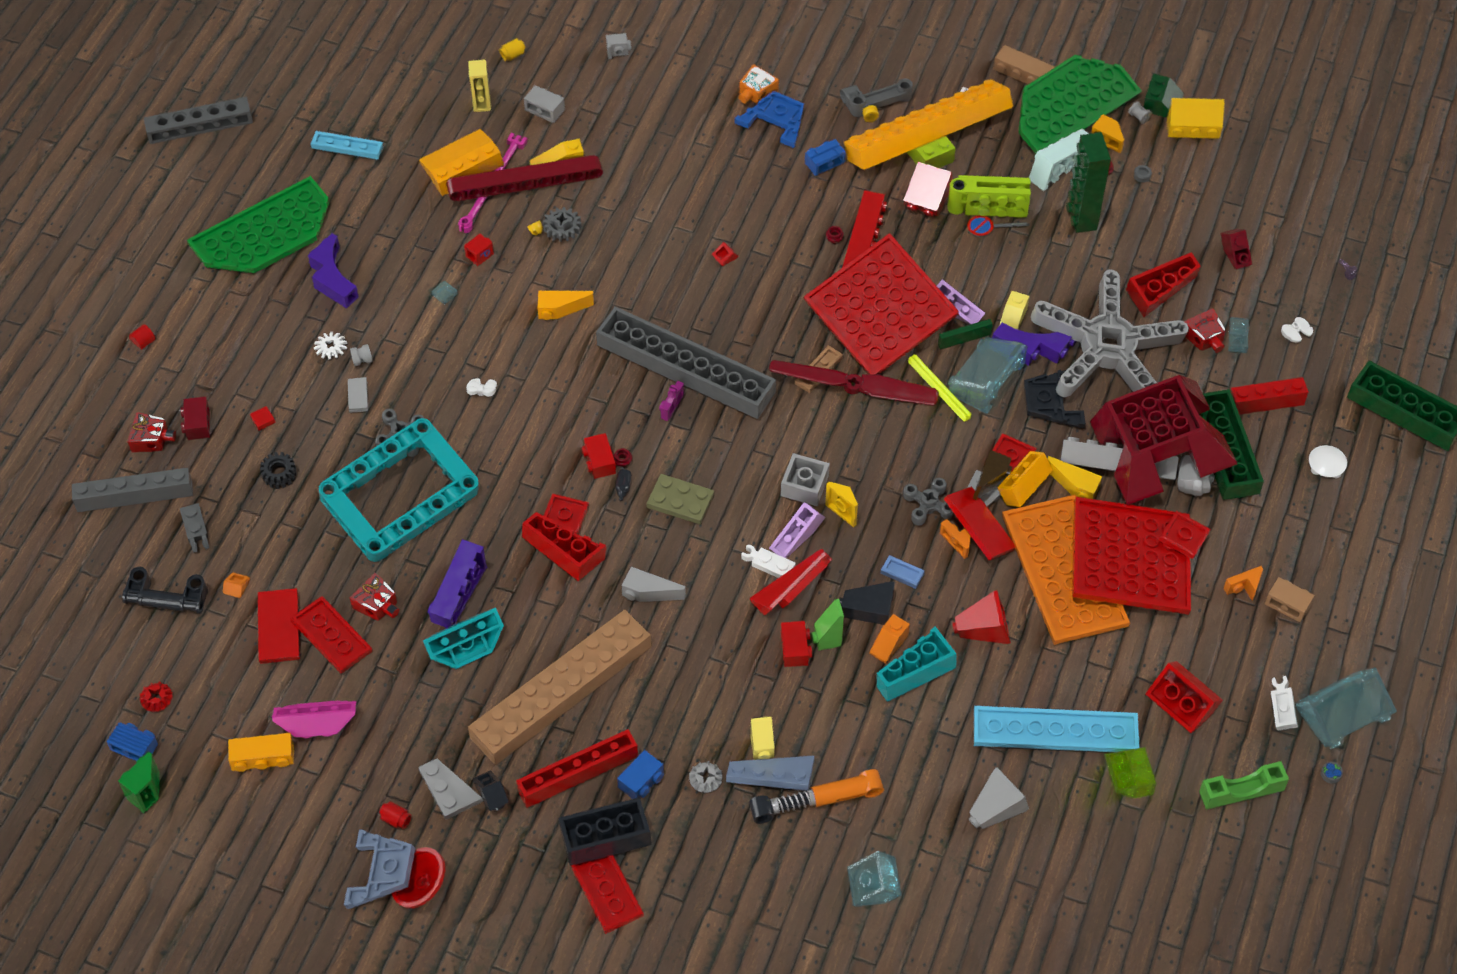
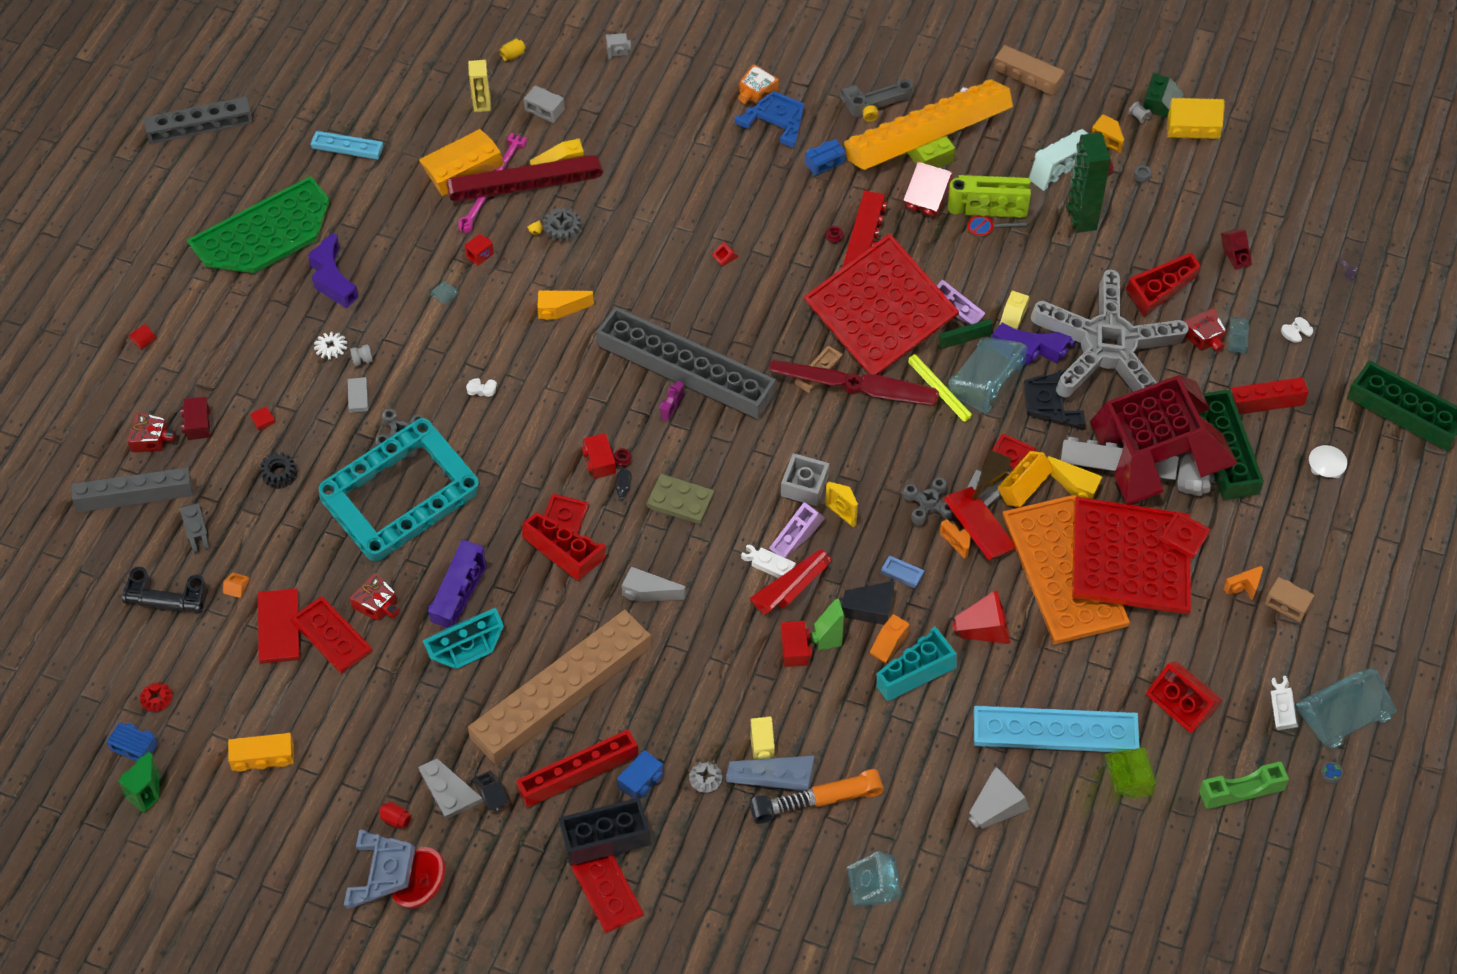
(314, 718): dark pink wedge -> none
(1072, 99): green plate -> none

